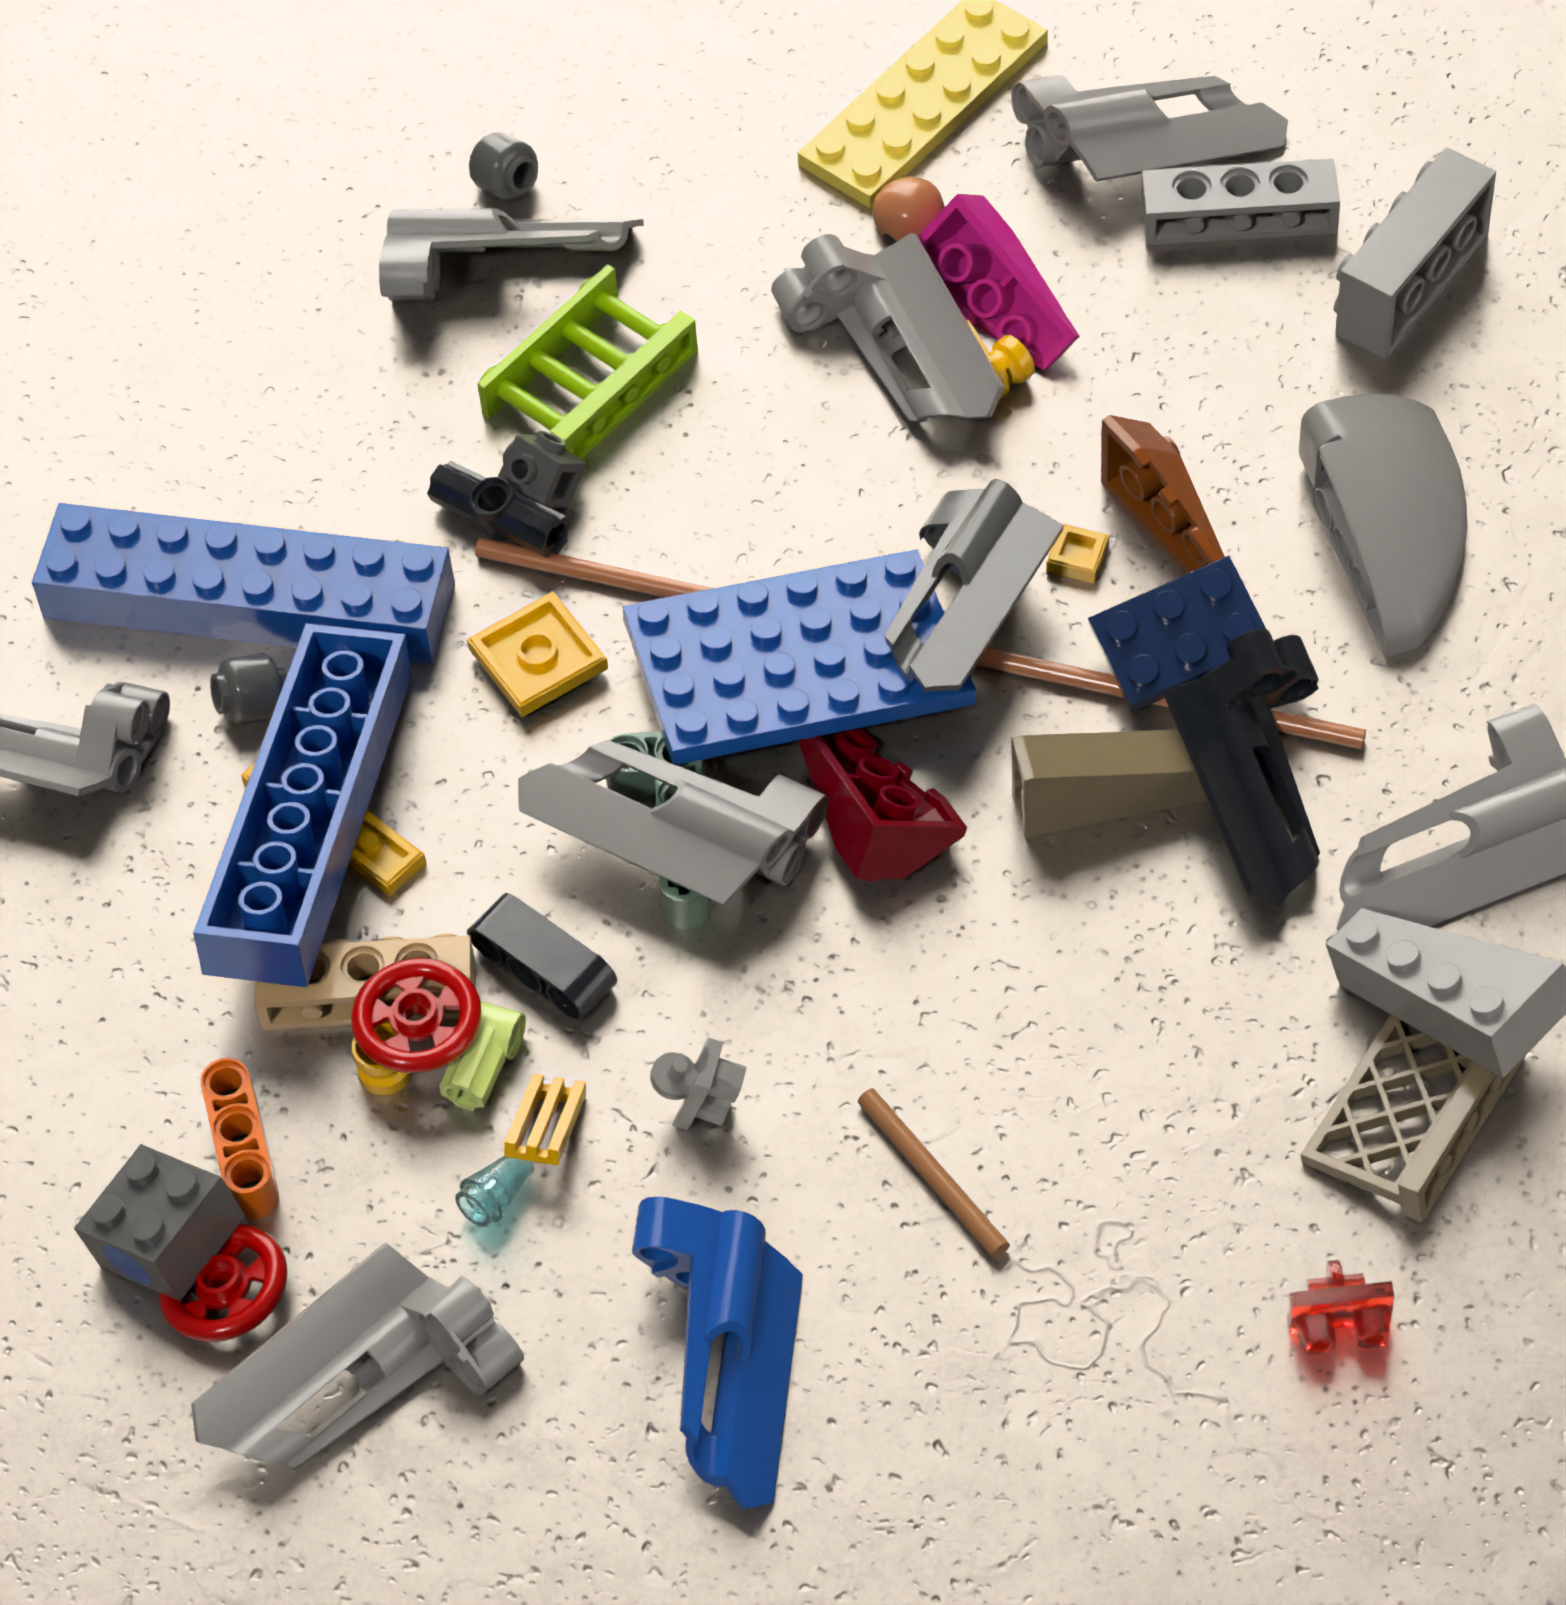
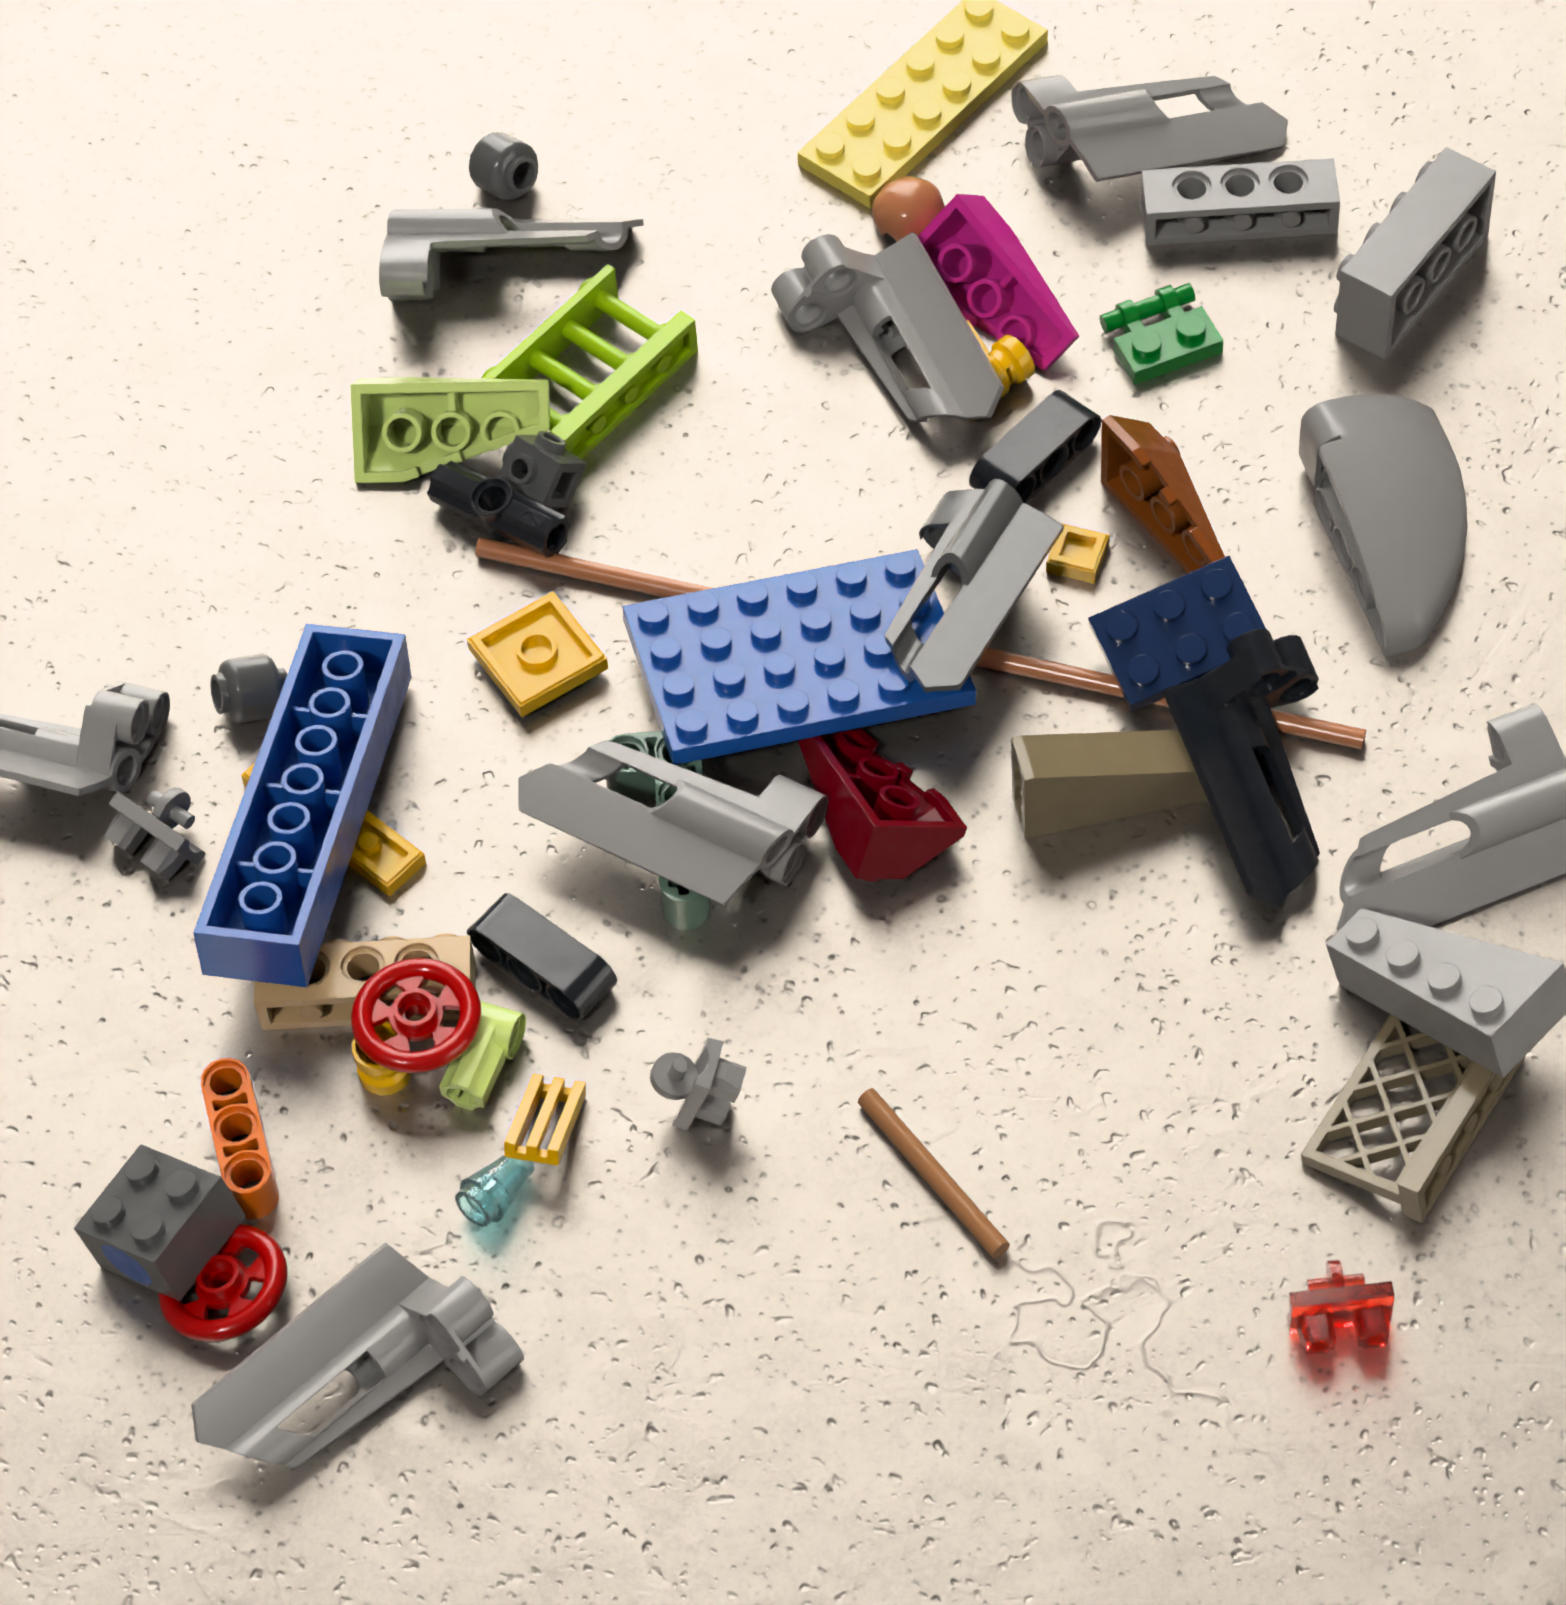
(134, 823): none -> light grey hips
(238, 579): brick -> none
(419, 422): none -> yellowish green wedge
(753, 1297): blue panel -> none
(1039, 446): none -> beam
(1166, 344): none -> green plate

